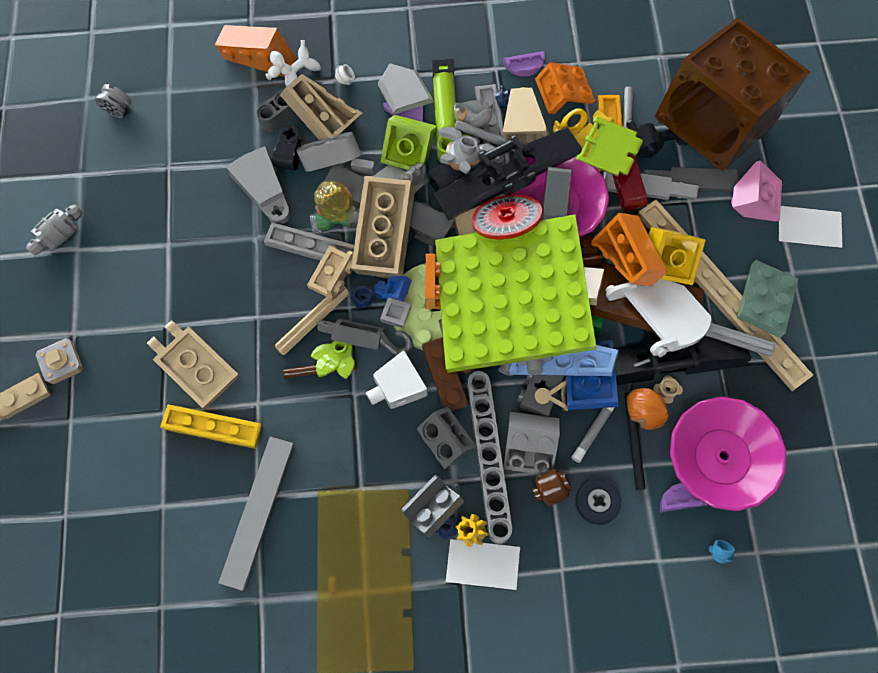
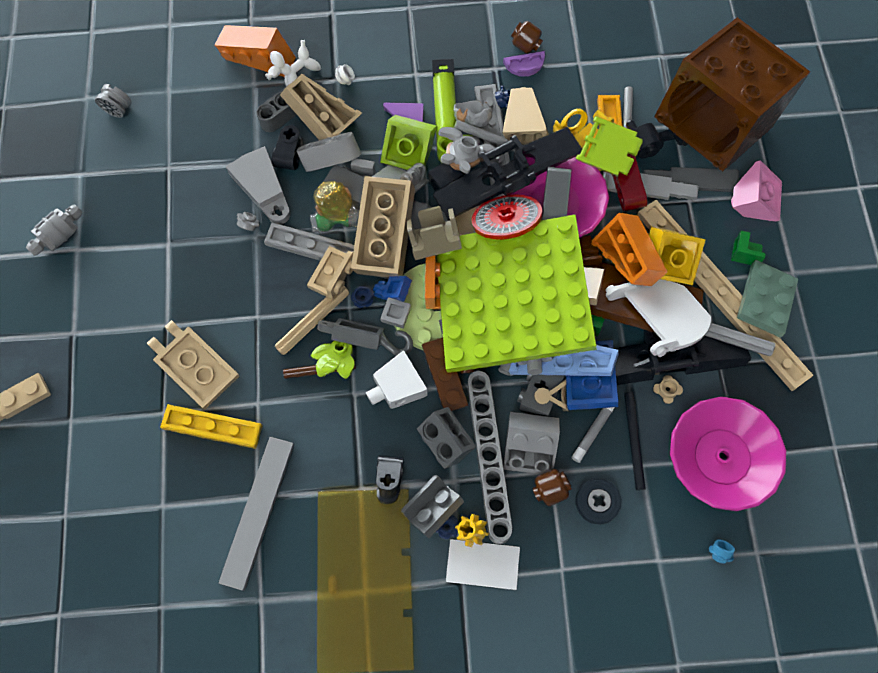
(59, 361): piece -> none
(247, 221): none -> light grey plate
(389, 478): none -> black piece
(403, 89): light grey tile -> none
(435, 234): none -> dark tan panel
(527, 37): none -> reddish brown head
(562, 84): orange bracket -> none
(647, 408): orange hair -> none
(678, 498): medium lavender tile -> none
(746, 251): none -> green panel
(810, 226): white sticker -> none

